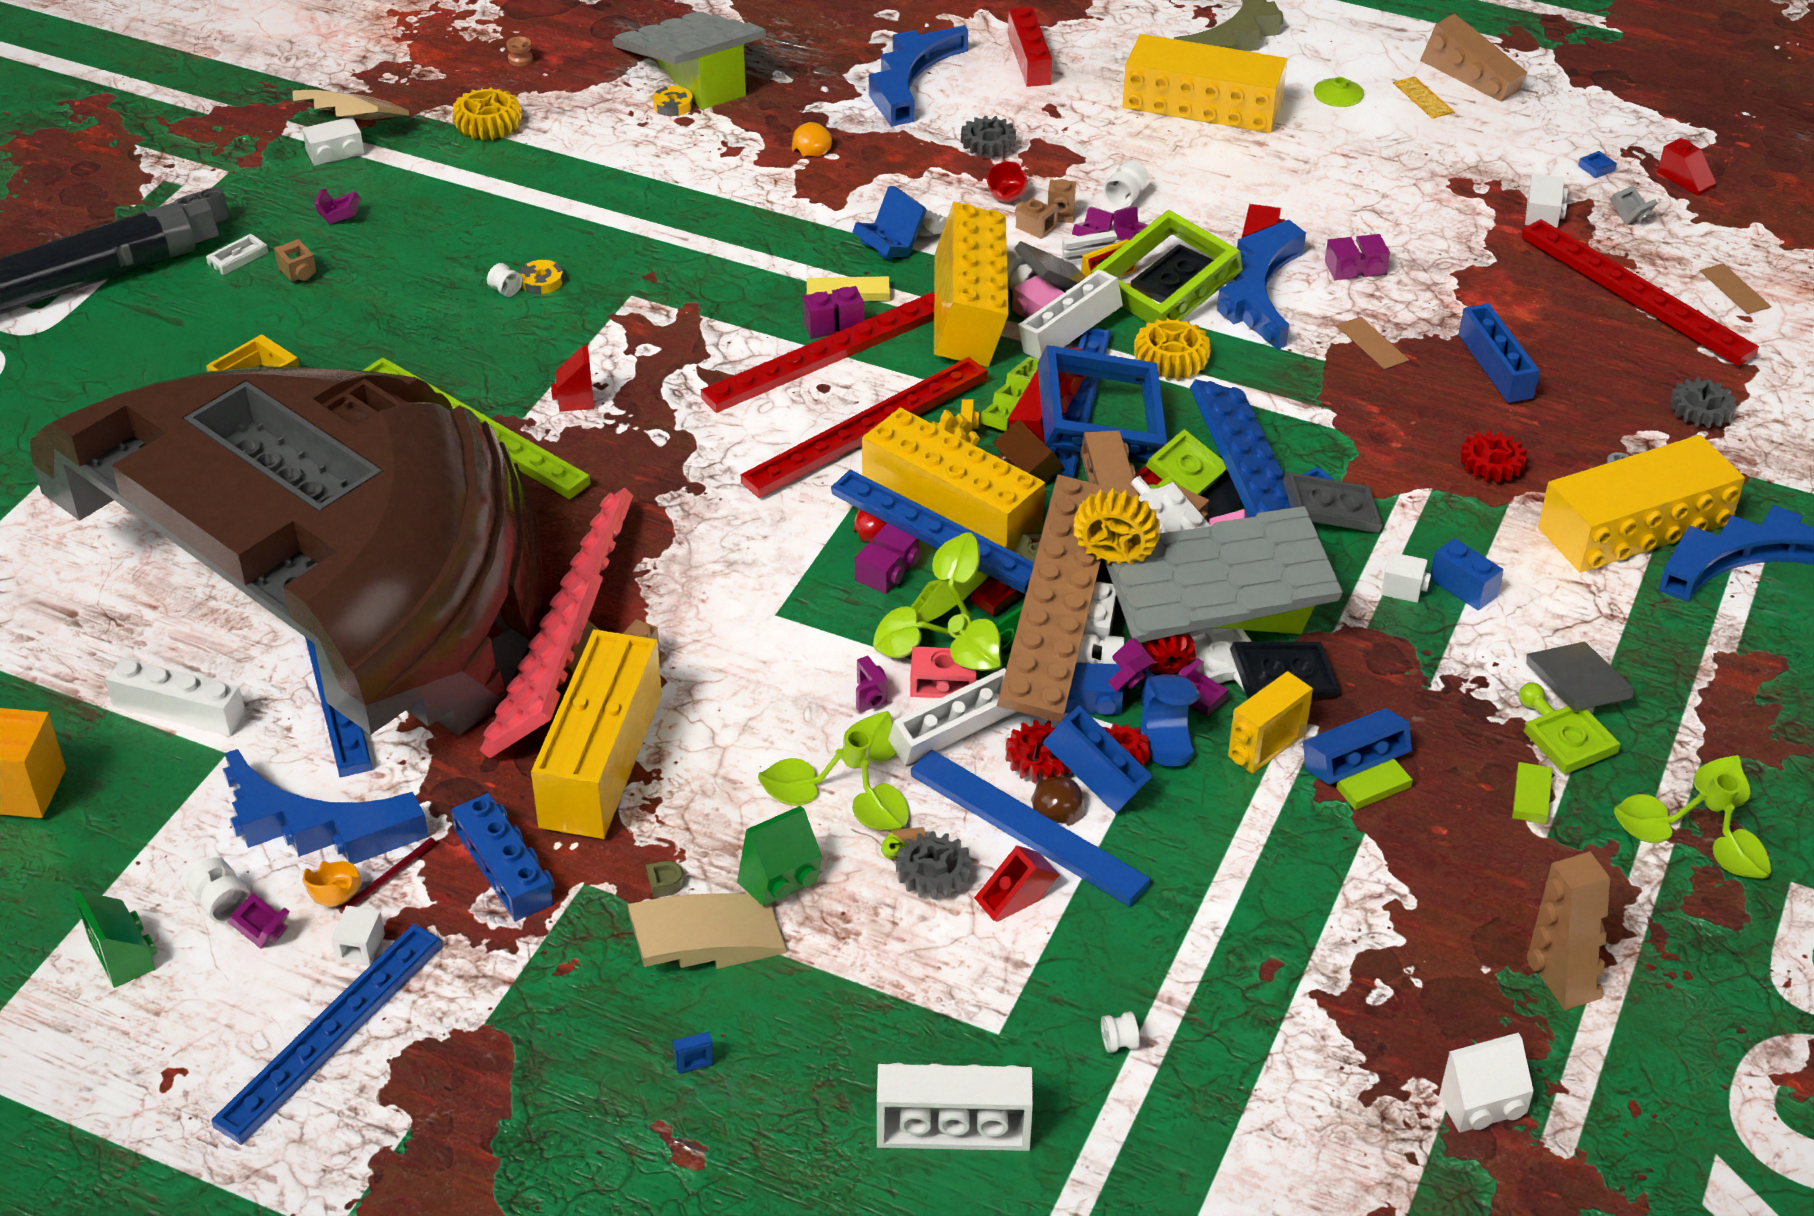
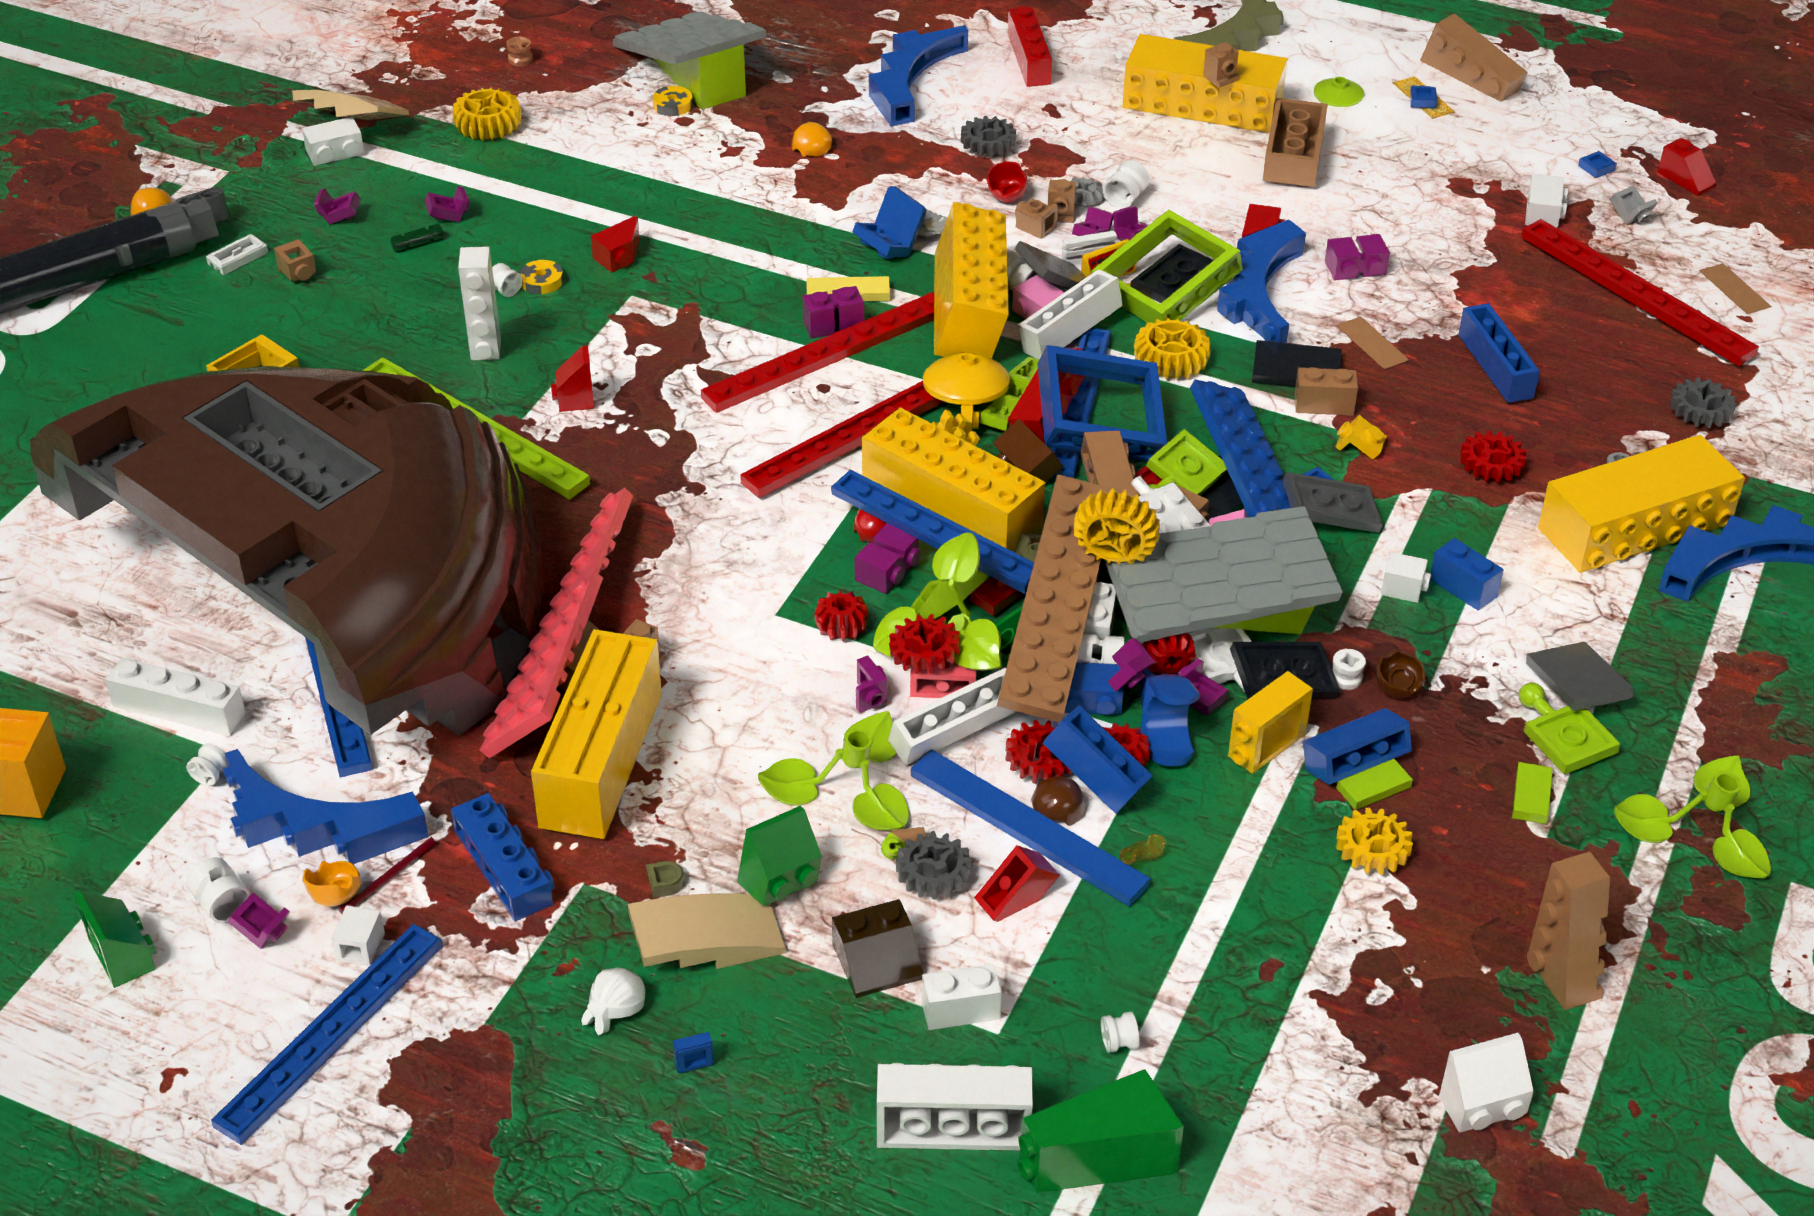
(148, 199): none -> light orange hair
(207, 765): none -> white wheel
(417, 237): none -> dark green axle
(447, 208): none -> magenta bracket
(479, 303): none -> white brick
(614, 995): none -> white piece
(617, 244): none -> red slope
(841, 615): none -> red gear
(876, 948): none -> dark brown slope
(924, 643): none -> red gear
(961, 996): none -> white brick
(966, 379): none -> yellow dish
(1088, 191): none -> light grey gear
(1101, 1137): none -> green slope
(1143, 850): none -> clear yellow arm
(1221, 64): none -> medium nougat brick
(1278, 362): none -> black tile
(1295, 142): none -> medium nougat brick
(1325, 391): none -> medium nougat brick
(1348, 668): none -> white wheel
(1362, 435): none -> yellow bracket
(1374, 841): none -> yellow gear
(1400, 674): none -> reddish brown hair
(1423, 96): none -> blue tile

